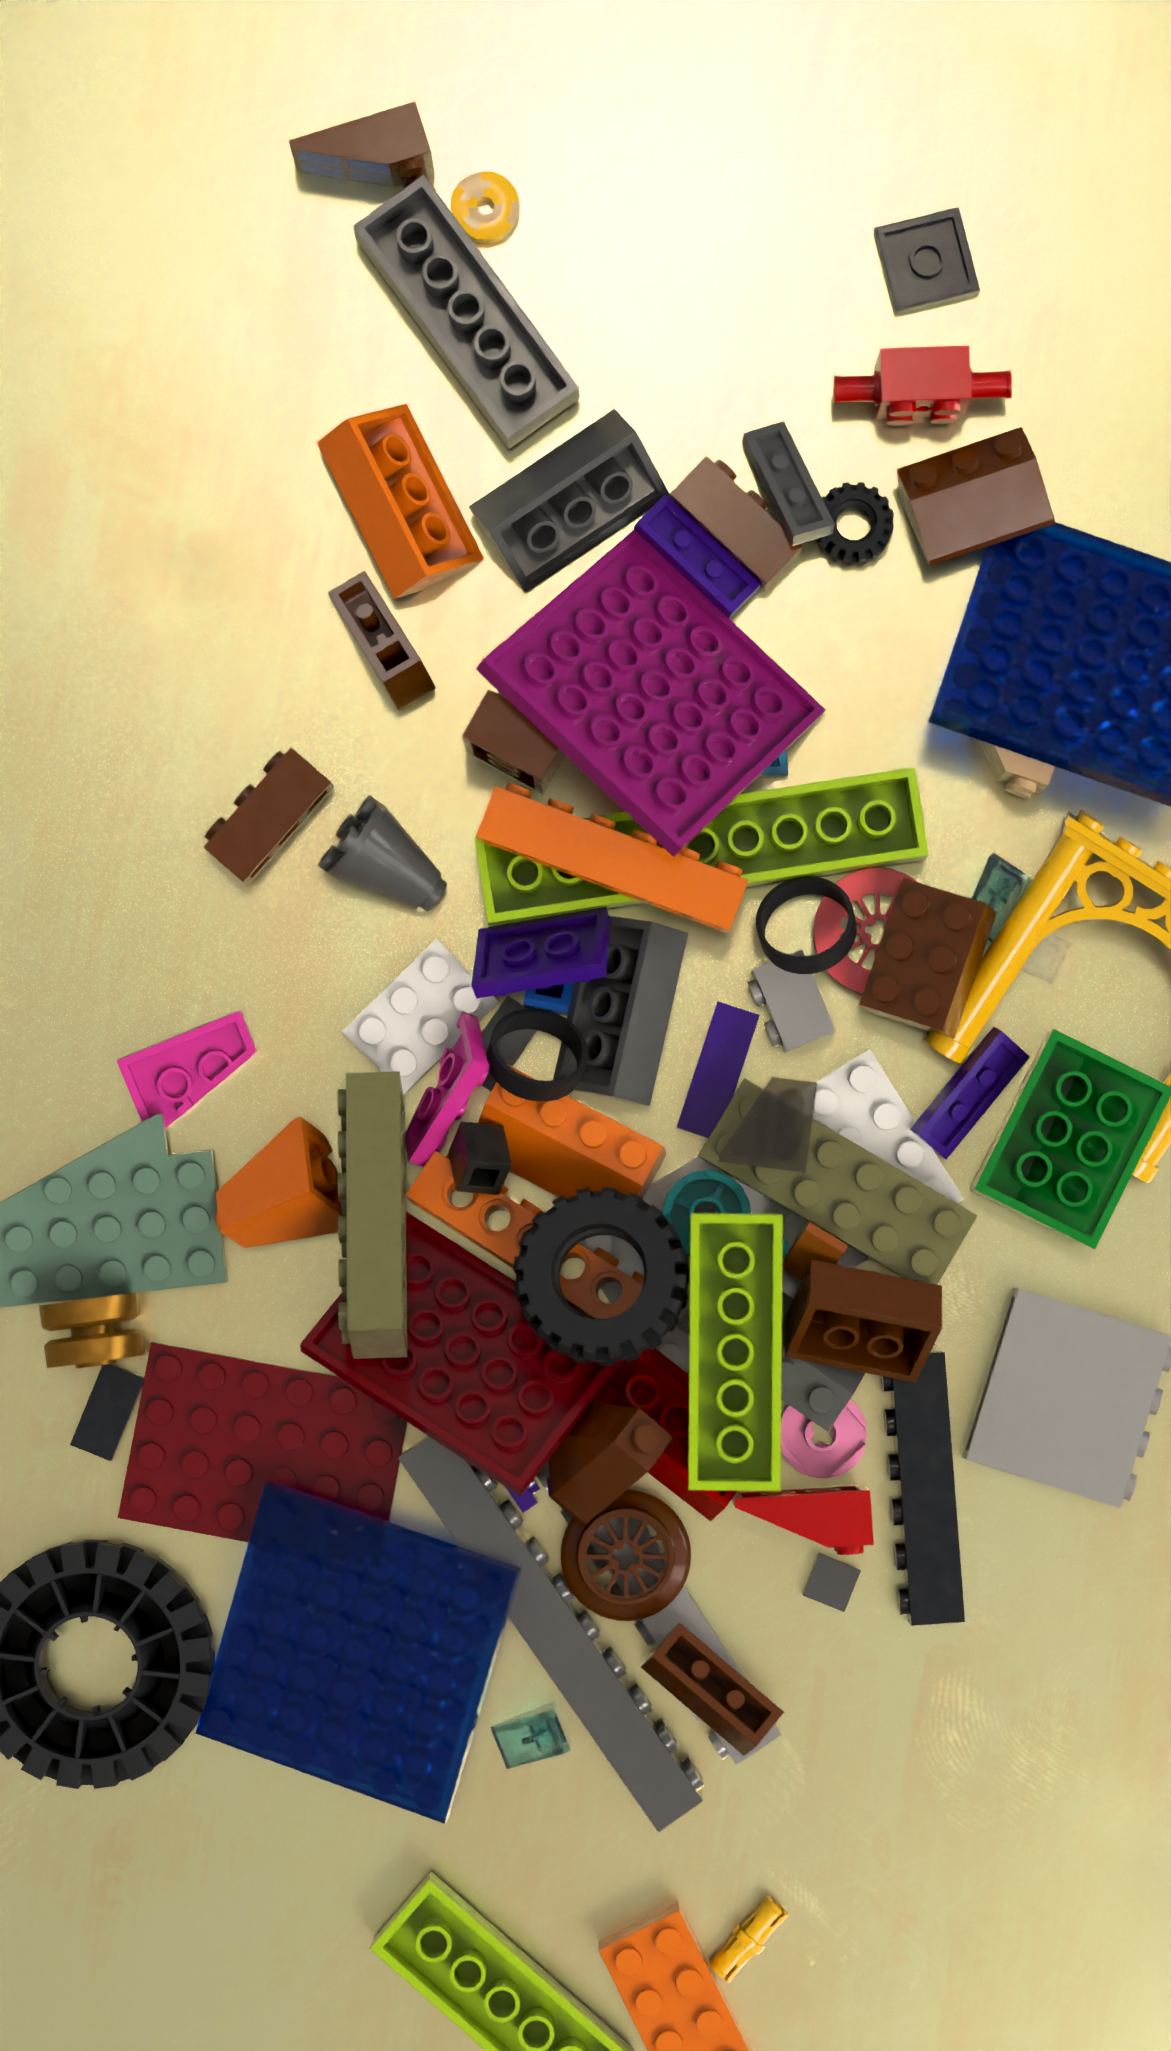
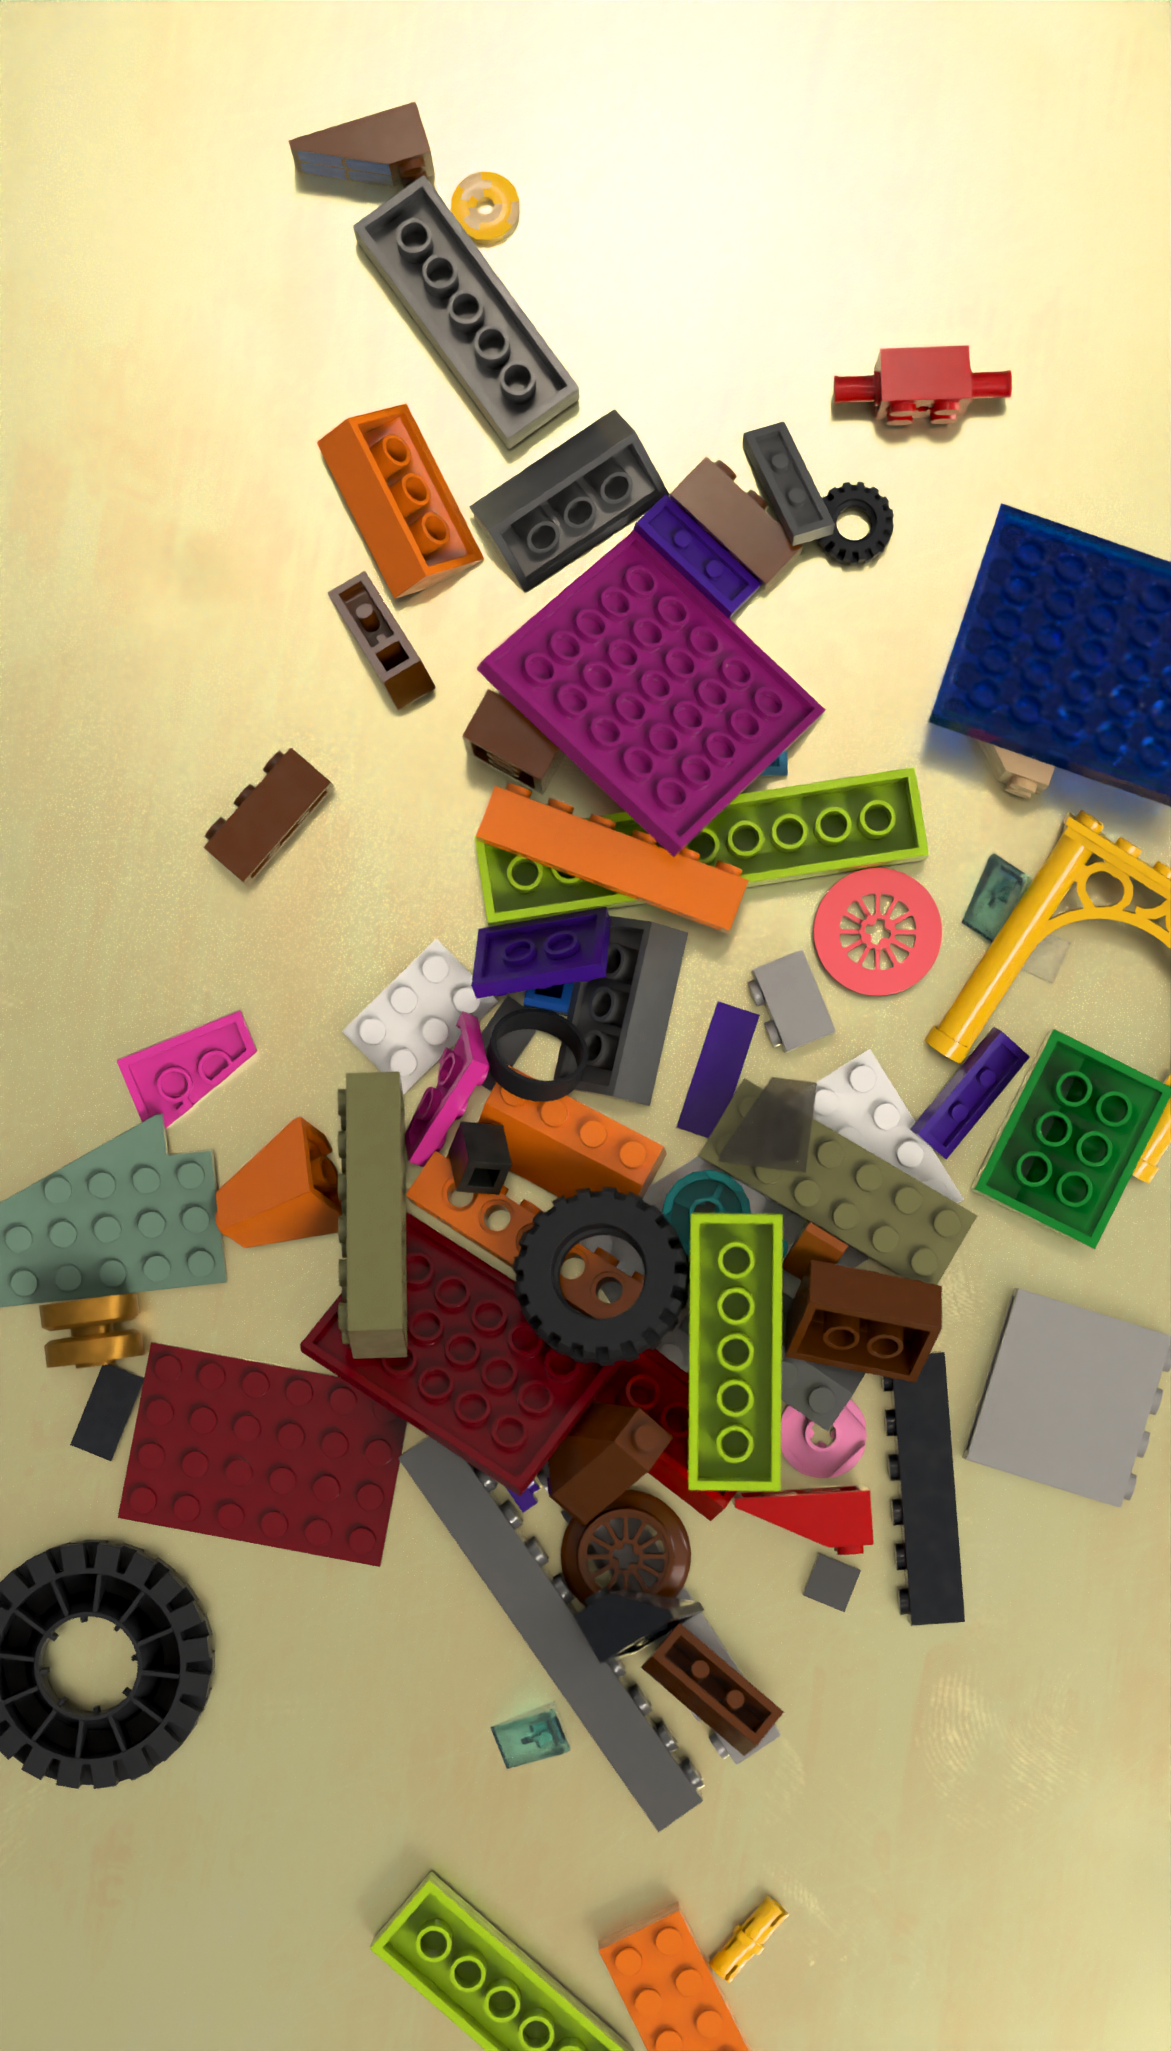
(358, 1651): clear blue plate -> none
(383, 858): dark grey cone -> none
(630, 1620): none -> black slope
(798, 887): black tyre -> none
(926, 260): tile -> none
(928, 958): reddish brown brick -> none
(975, 496): reddish brown slope -> none

